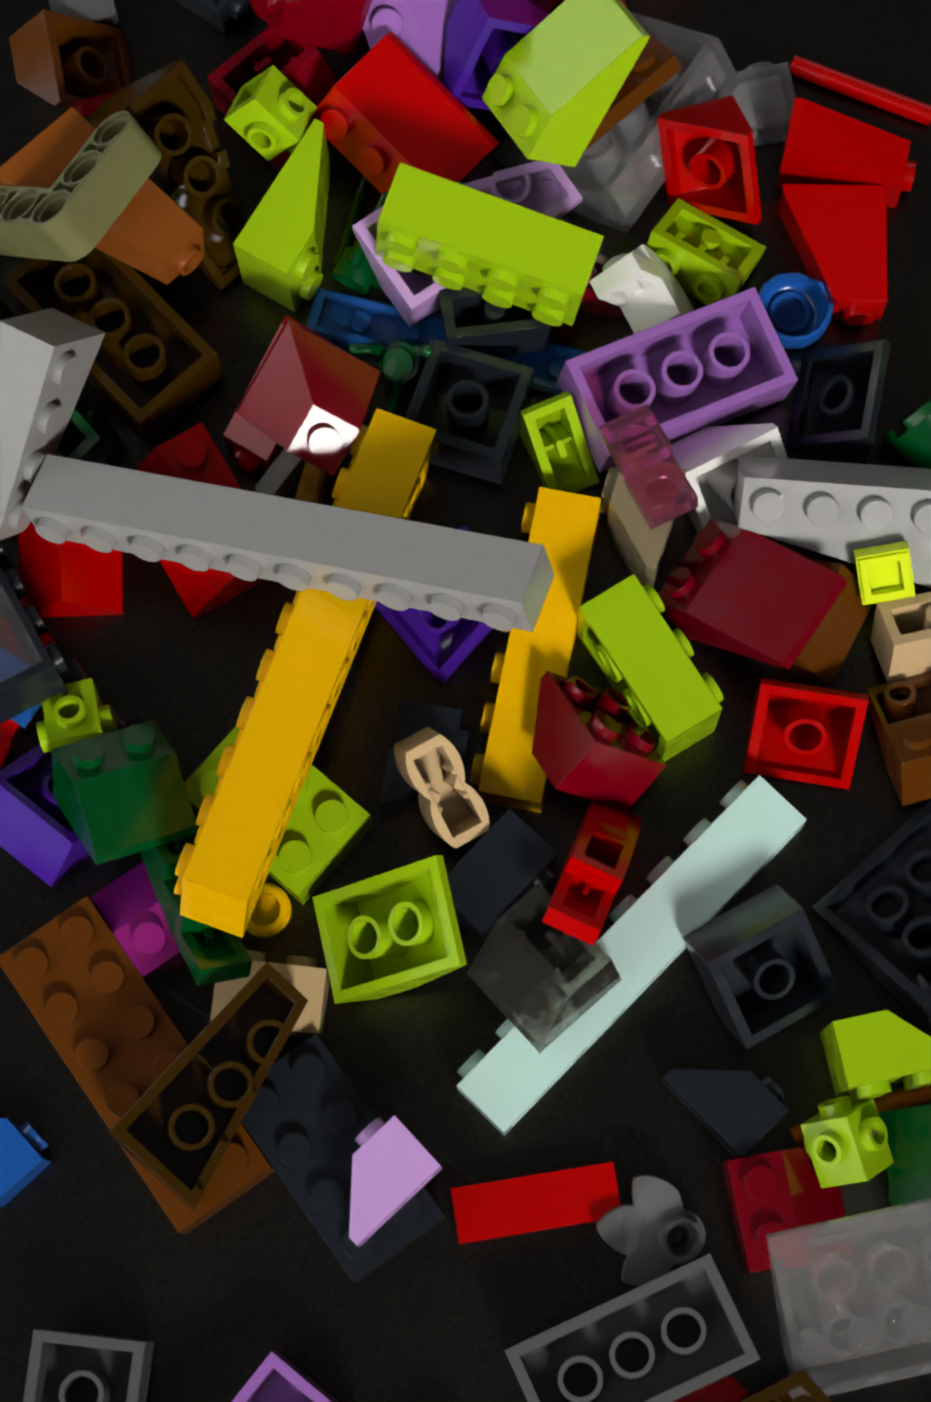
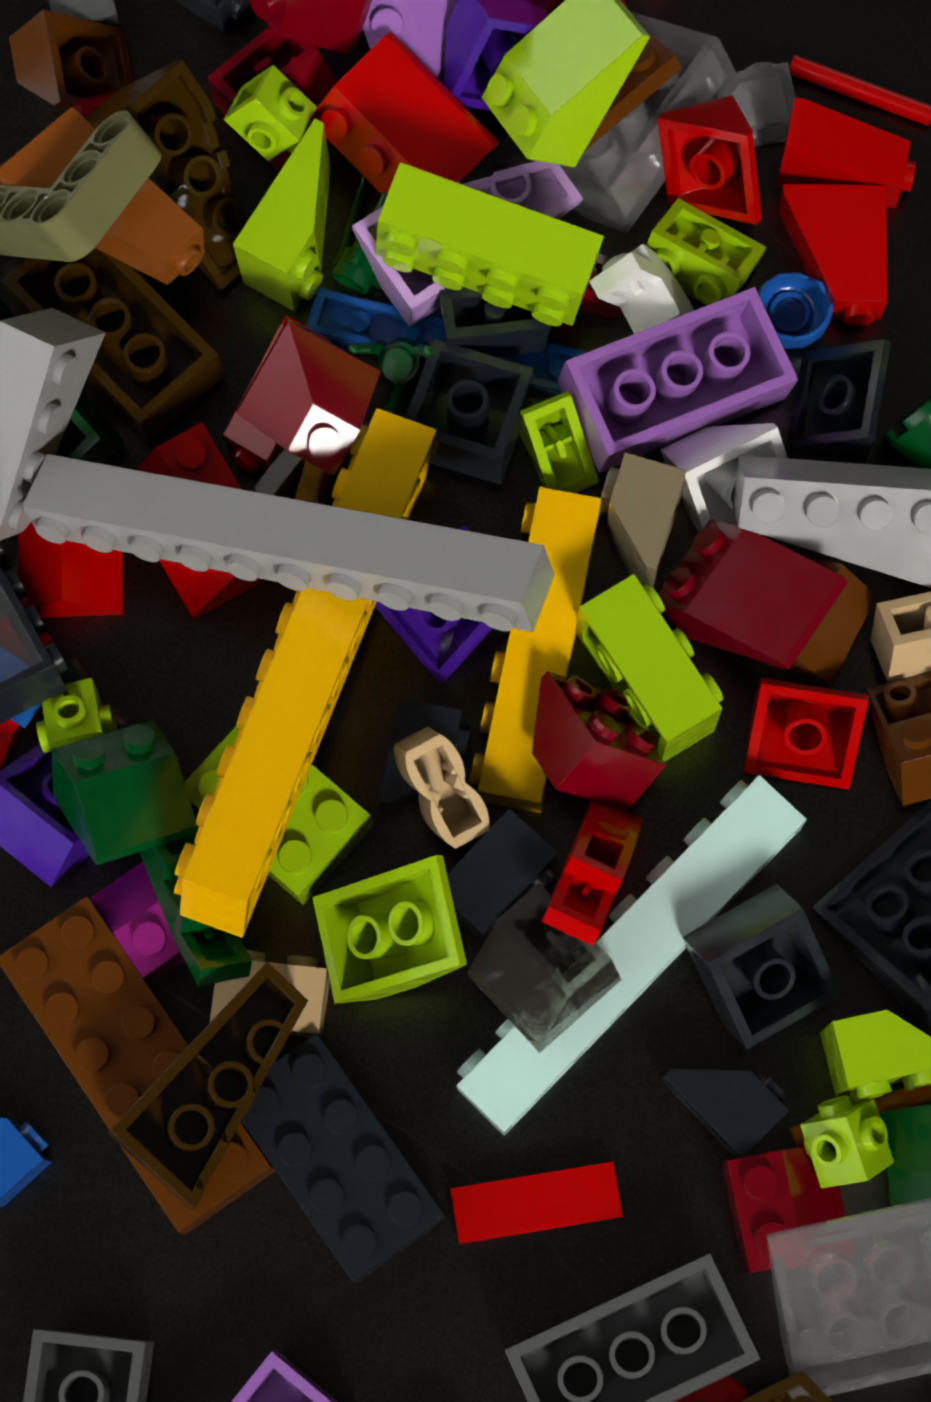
(271, 913): yellow tile -> none
(385, 1175): lavender slope -> none
(644, 1227): dark grey plate -> none
(648, 466): clear pink slope -> none
(884, 572): neon yellow tile -> none

